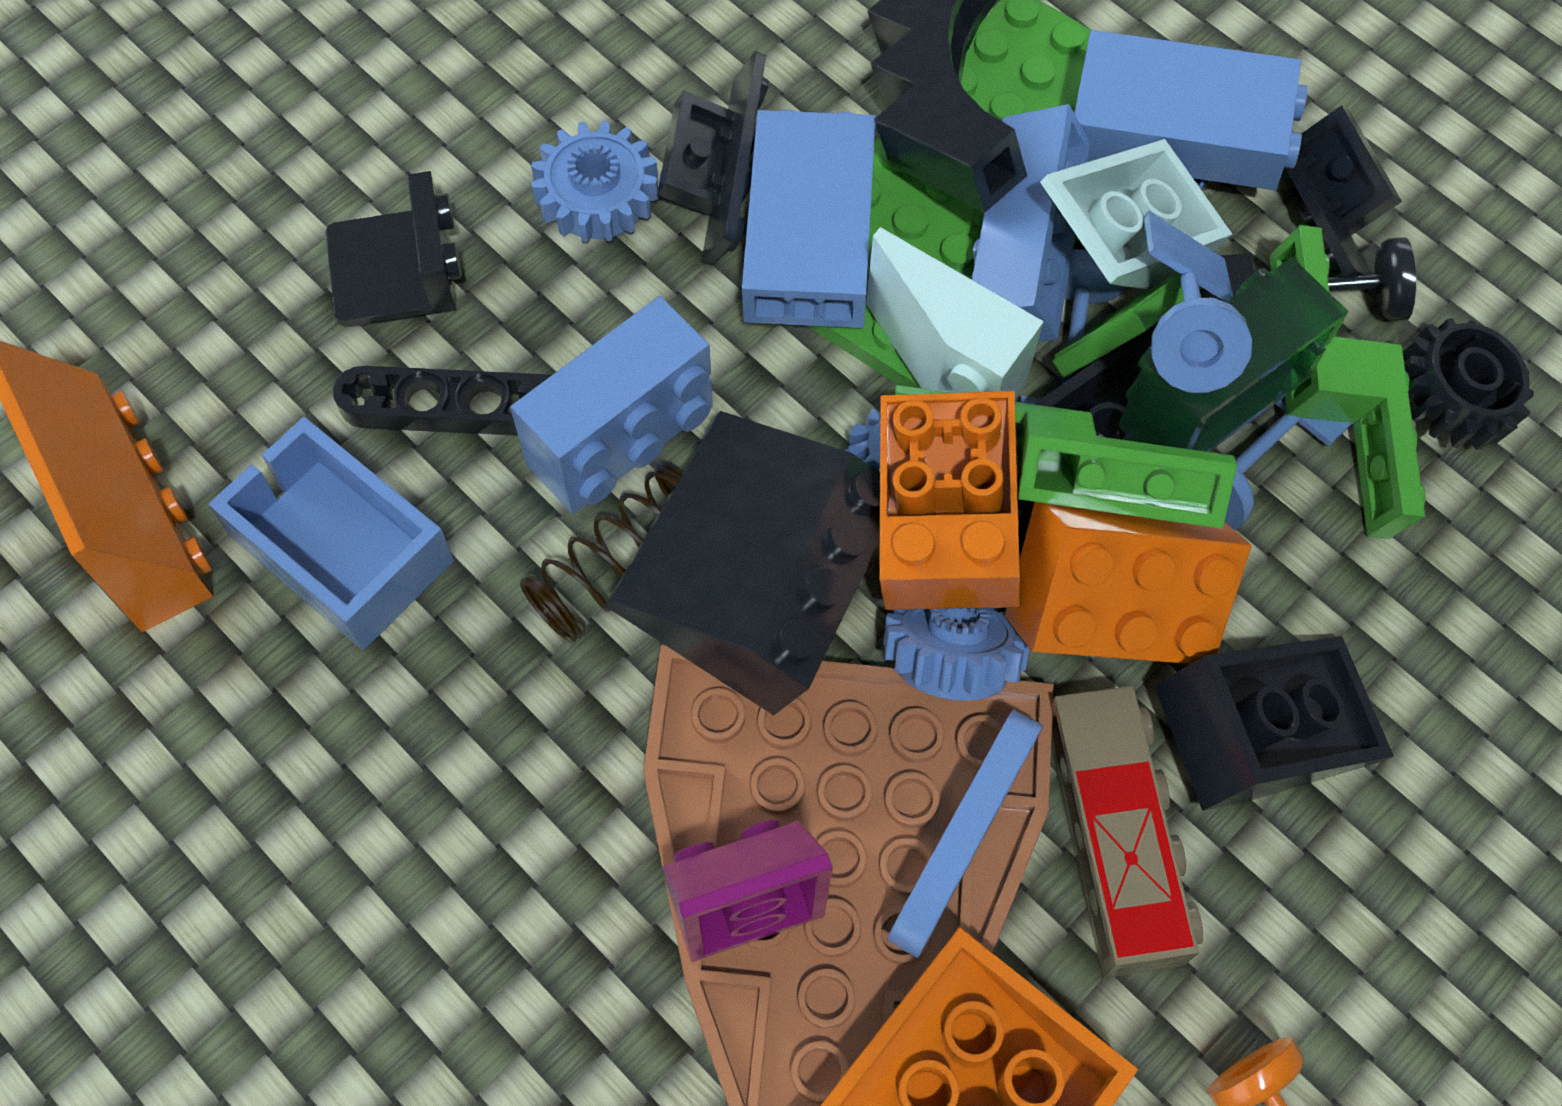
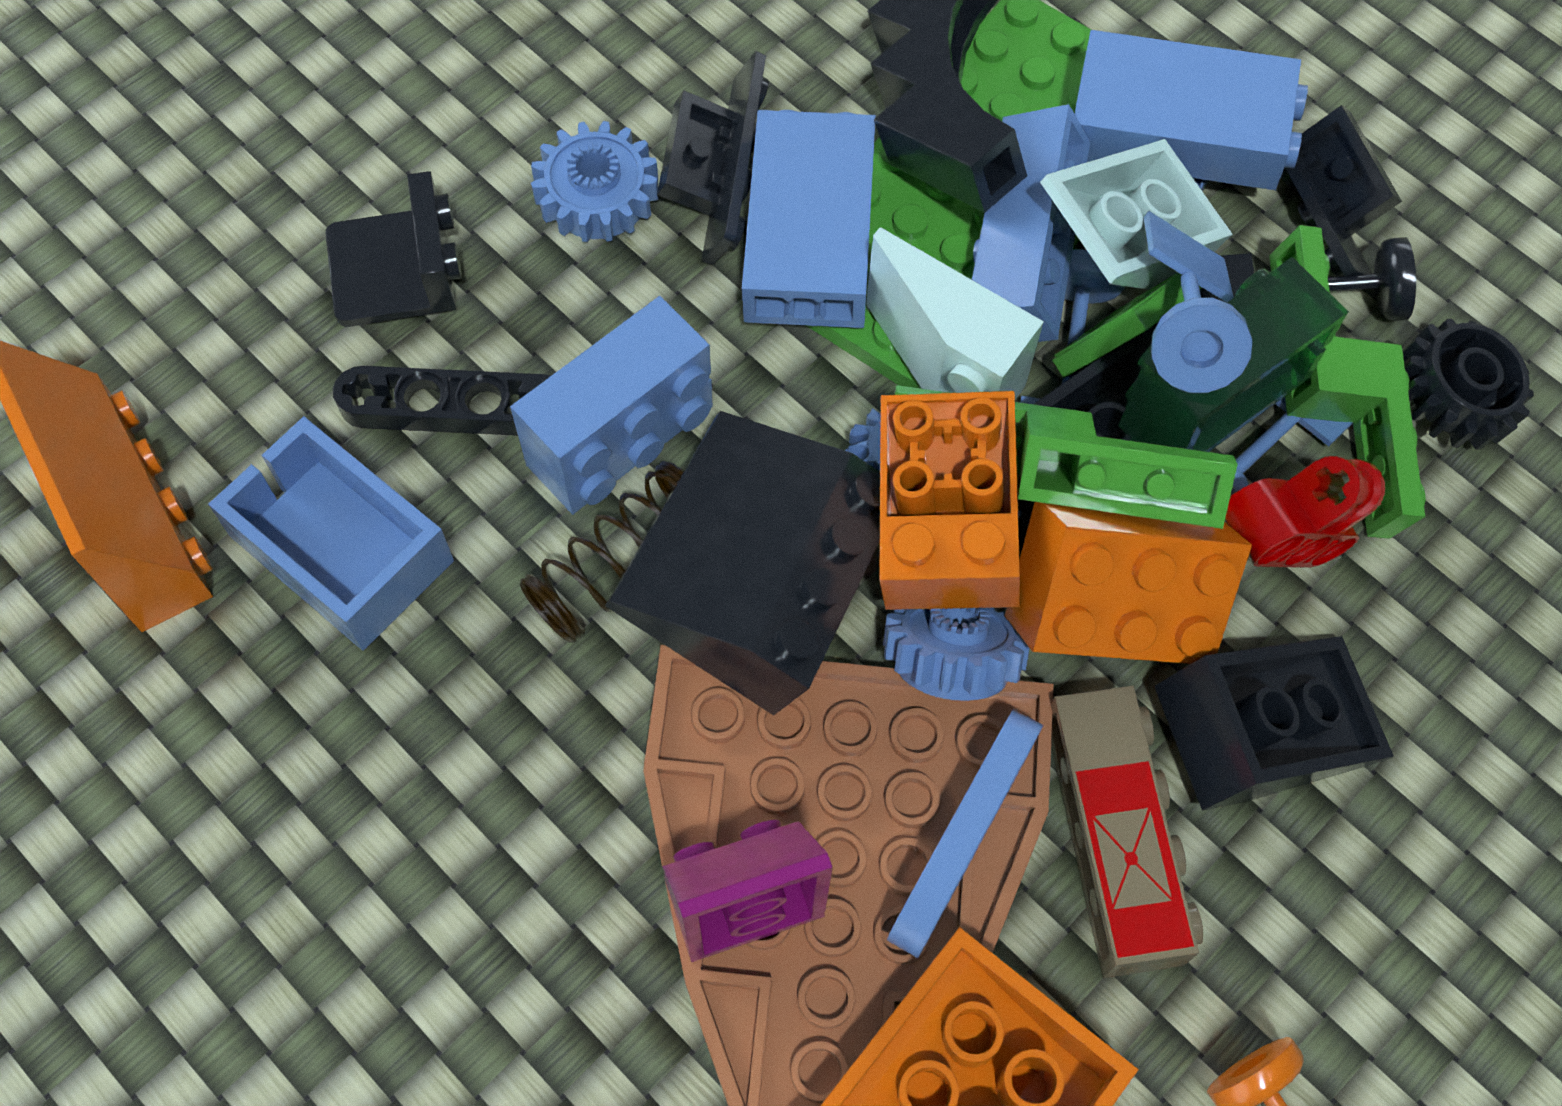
(1303, 518): none -> red piece

